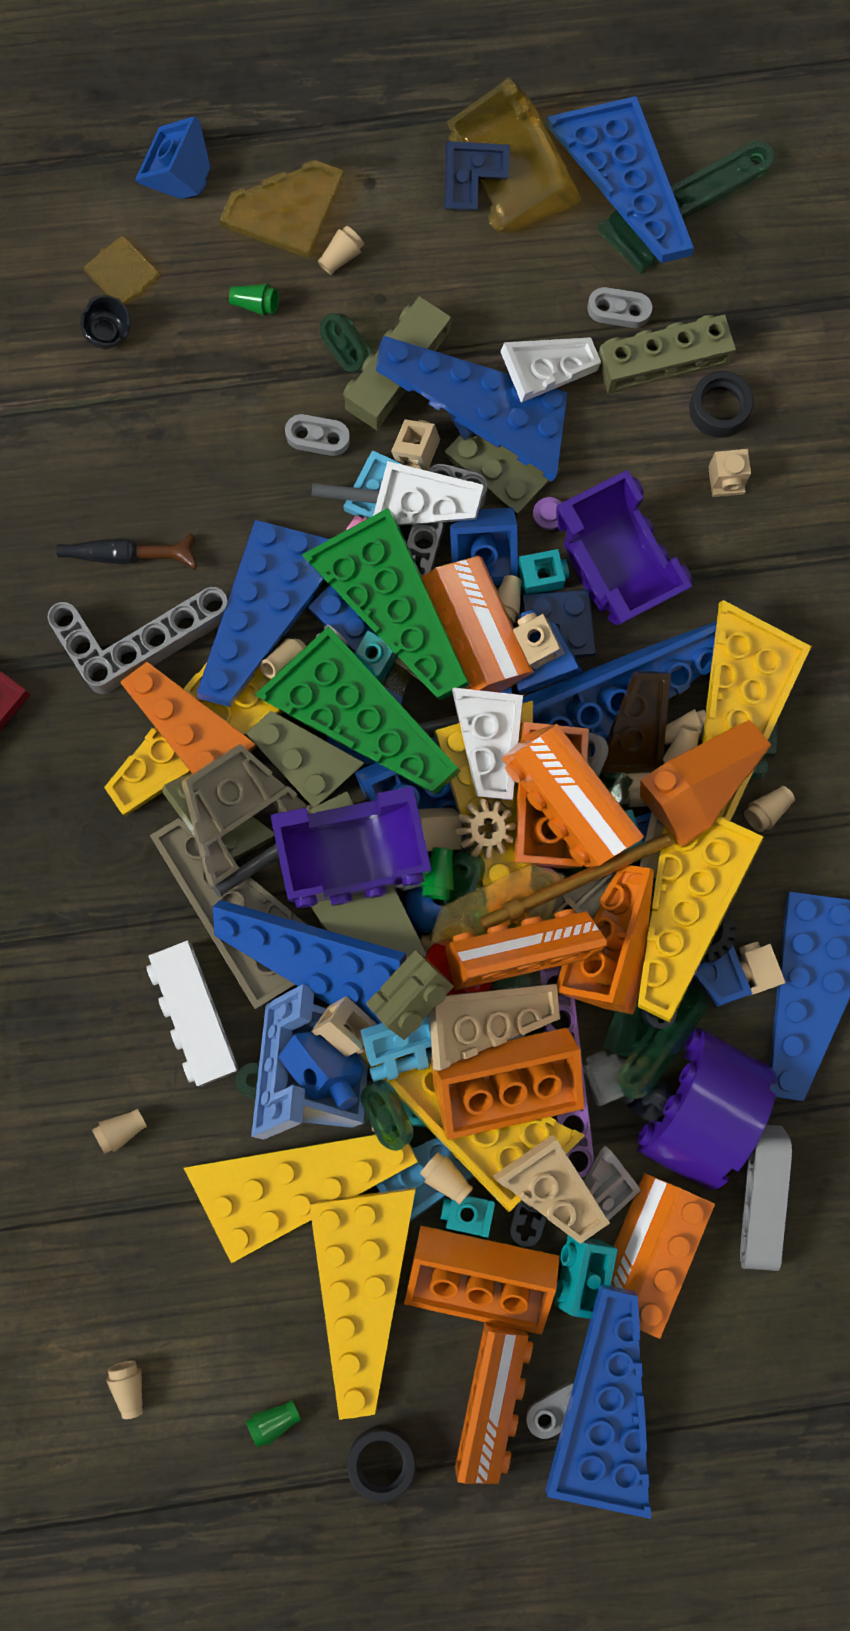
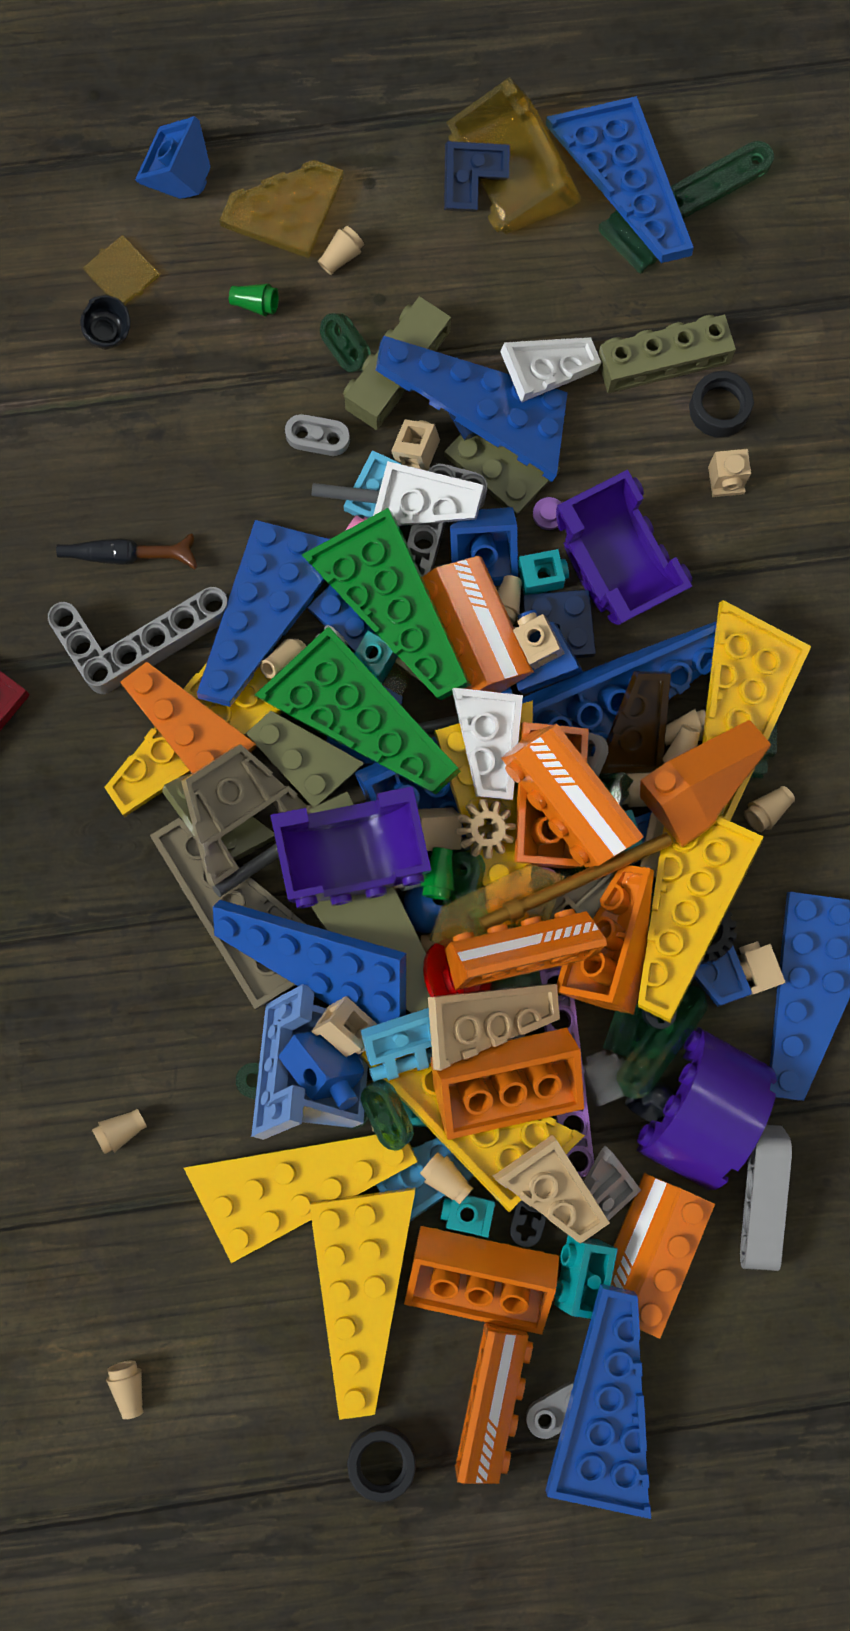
(193, 1014): white brick -> none
(272, 1423): green cone -> none
(410, 995): olive brick -> none
(619, 306): light grey plate -> none

